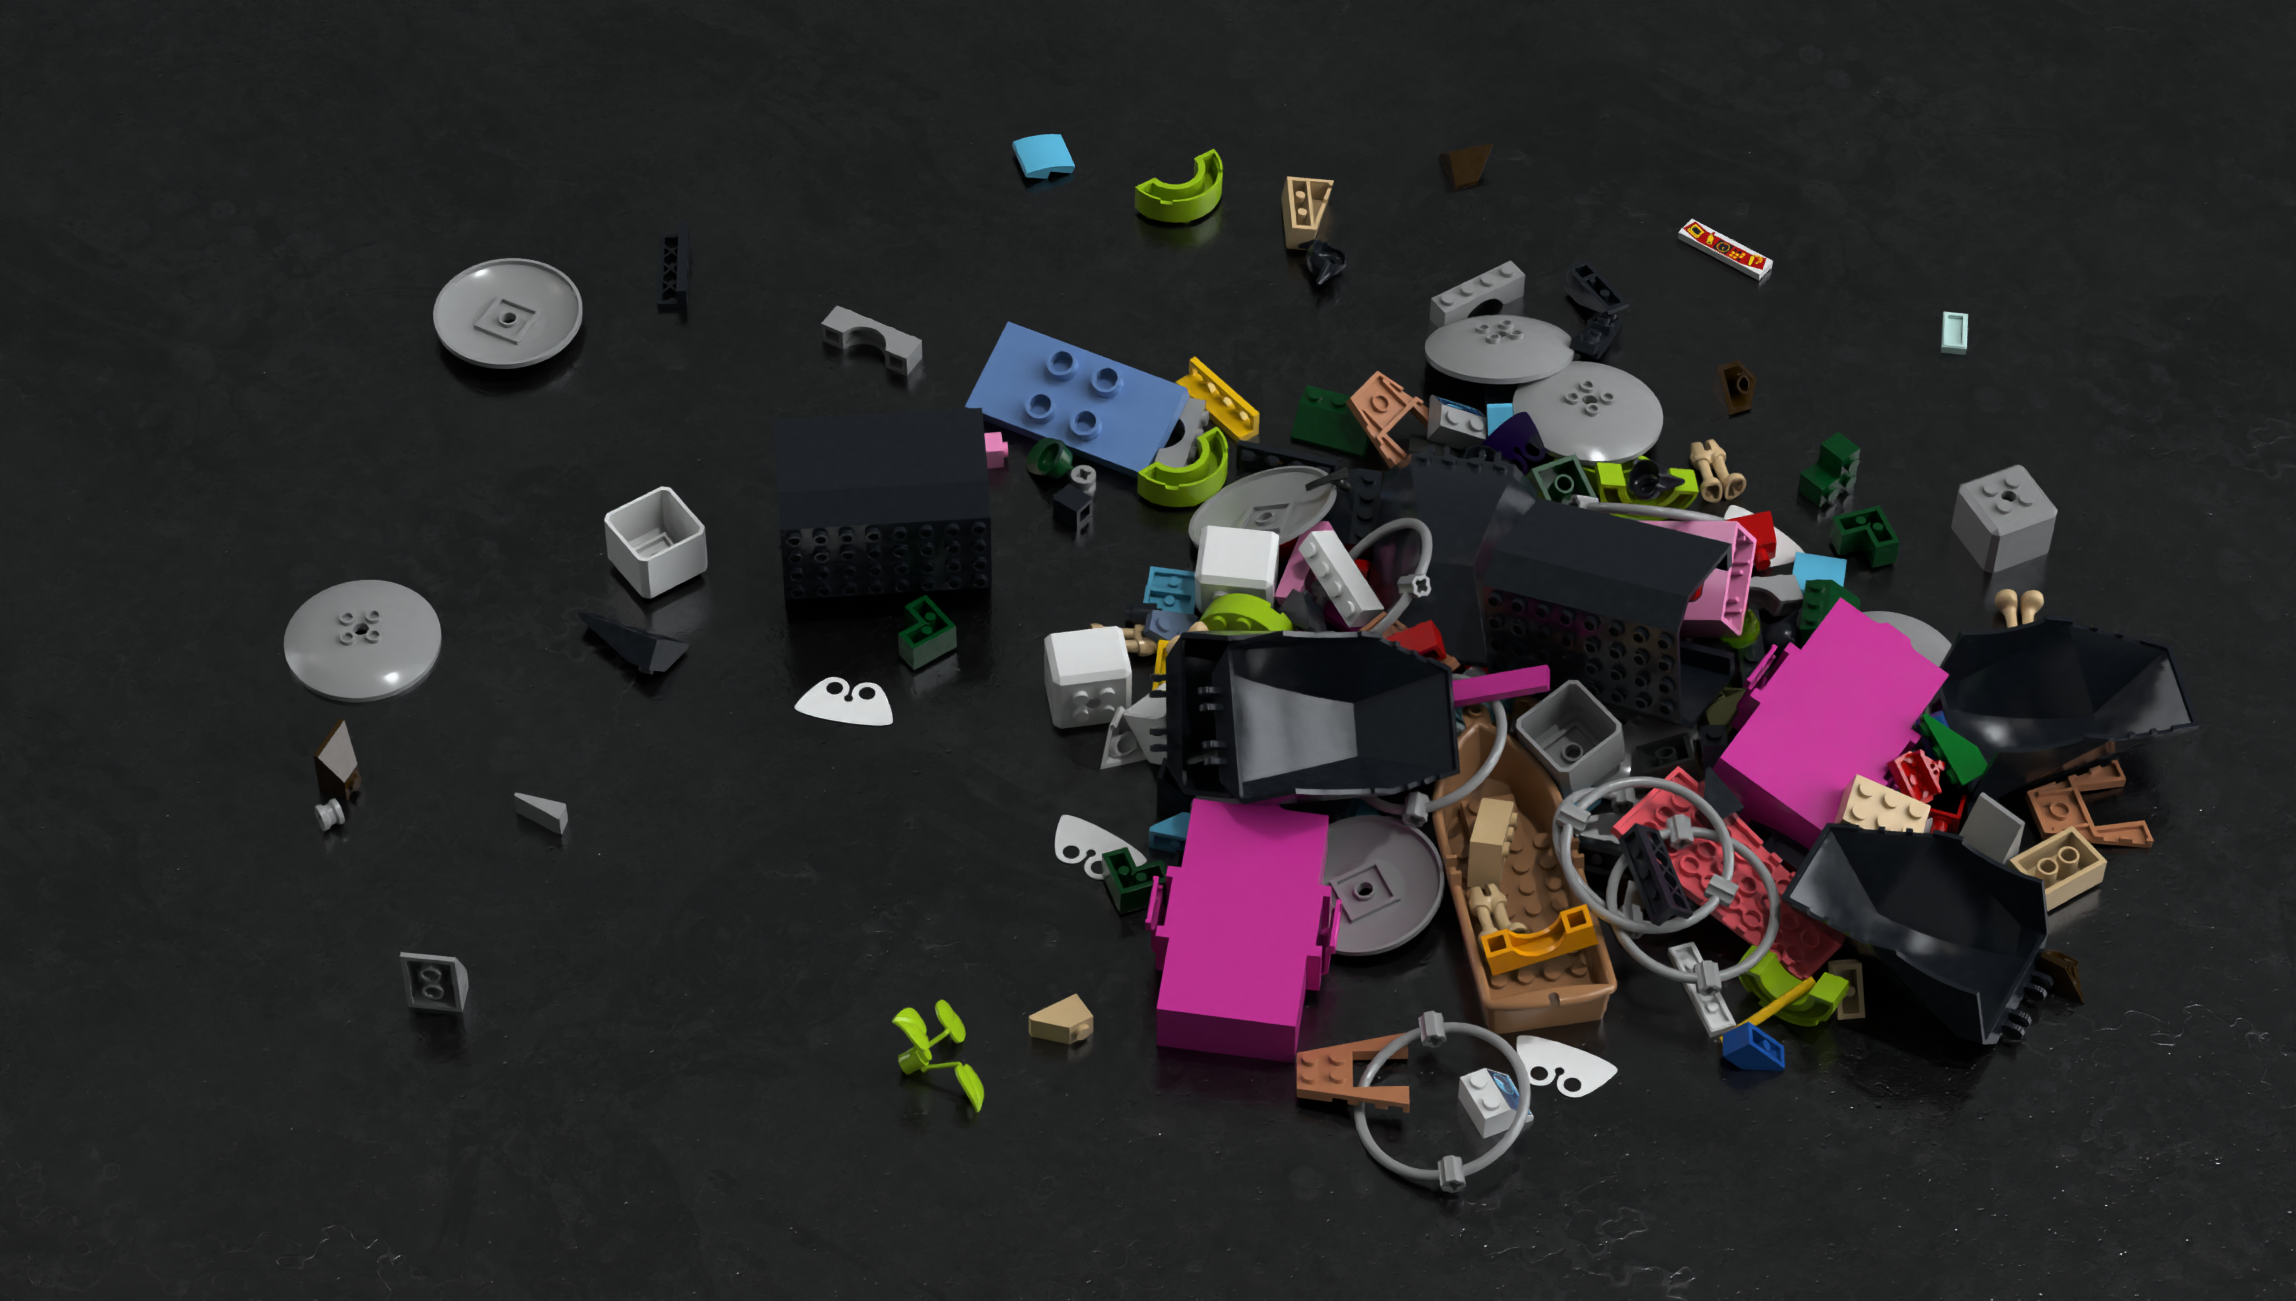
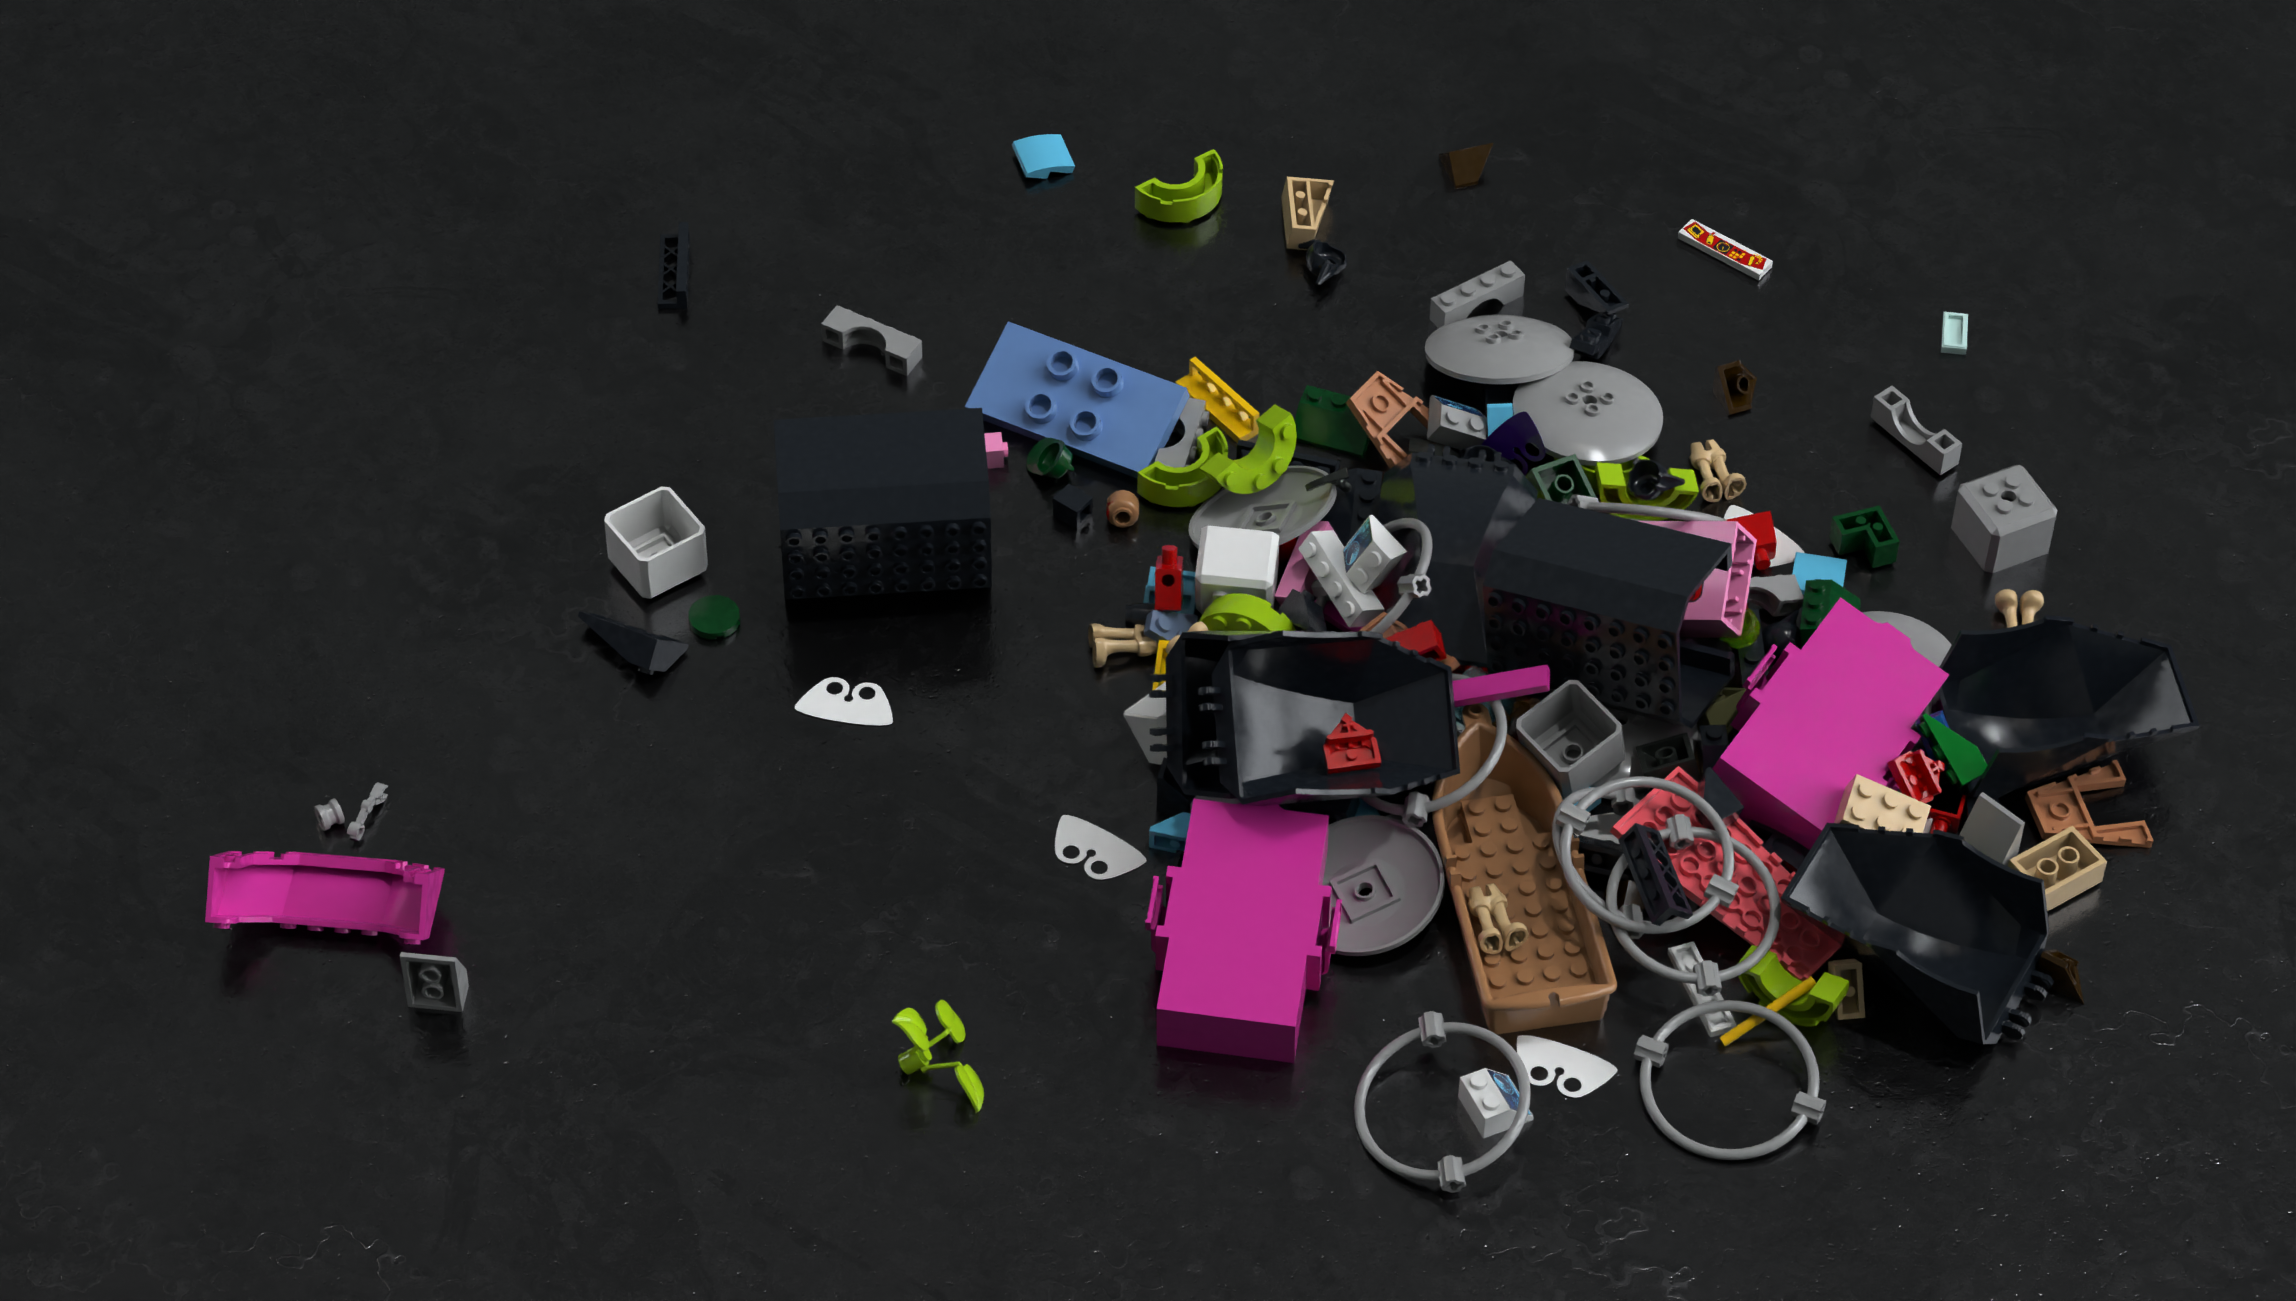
(323, 893): none -> dark pink windscreen
(336, 763): dark brown slope -> none
(350, 667): light grey dish -> none
(356, 828): none -> light grey piece
(479, 300): light grey dish -> none
(542, 811): light grey slope -> none
(714, 617): none -> dark green tile
(927, 633): dark green brick -> none
(1062, 1021): tan slope -> none
(1084, 478): light grey wheel -> none
(1087, 676): white plate -> none
(1121, 743): white slope -> none
(1122, 508): none -> medium nougat head
(1131, 884): dark green brick -> none
(1169, 580): none -> red torso
(1264, 462): none -> lime brick
(1329, 1074): nougat wing -> none
(1350, 748): none -> red slope
(1371, 555): none -> white slope
(1491, 842): tan wedge -> none
(1511, 951): light orange arch -> none
(1752, 1049): blue slope -> none
(1805, 1106): none -> light grey piece
(1832, 472): dark green brick -> none
(1895, 415): none -> light grey arch

